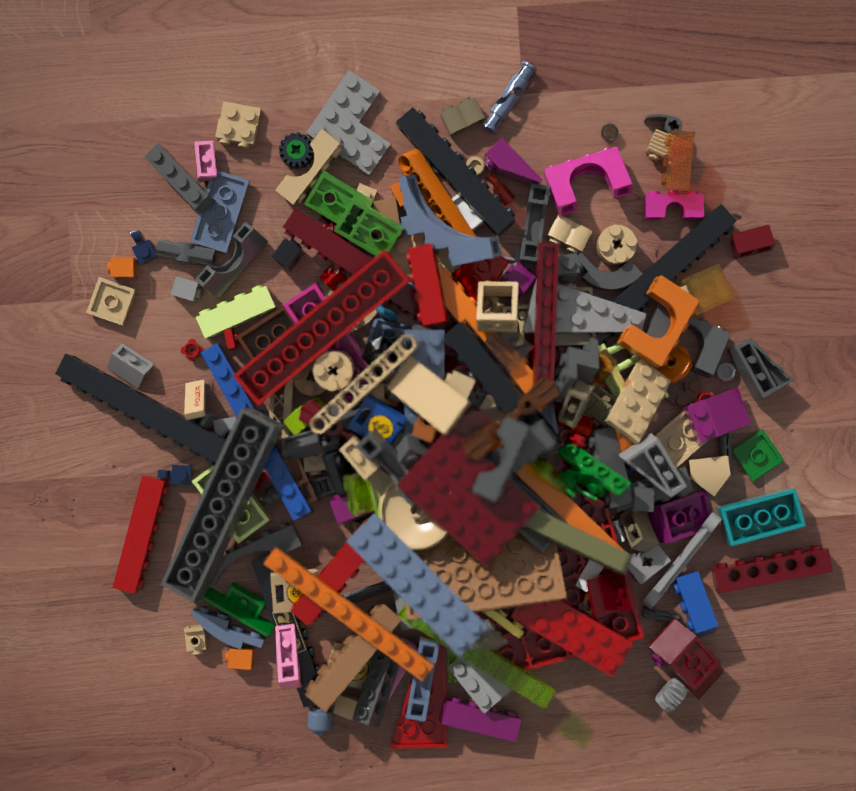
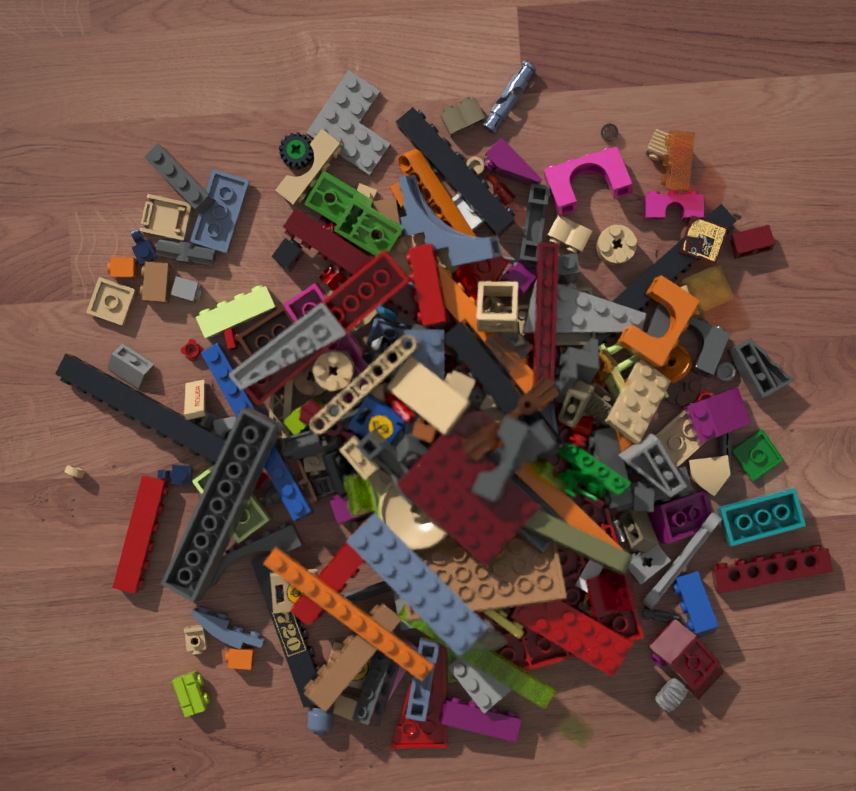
(74, 471): none -> tan tile
(156, 282): none -> medium nougat brick
(163, 217): none -> tan container
(190, 693): none -> lime brick
(205, 160): bright pink slope -> none
(238, 124): tan plate -> none
(242, 606): green bracket -> none
(247, 245): dark grey arch -> none
(287, 657): bright pink slope -> none
(302, 338): none -> light grey wing
(399, 406): none -> red axle
(608, 281): dark grey arch -> none
(667, 119): dark grey panel -> none
(703, 239): none -> tile

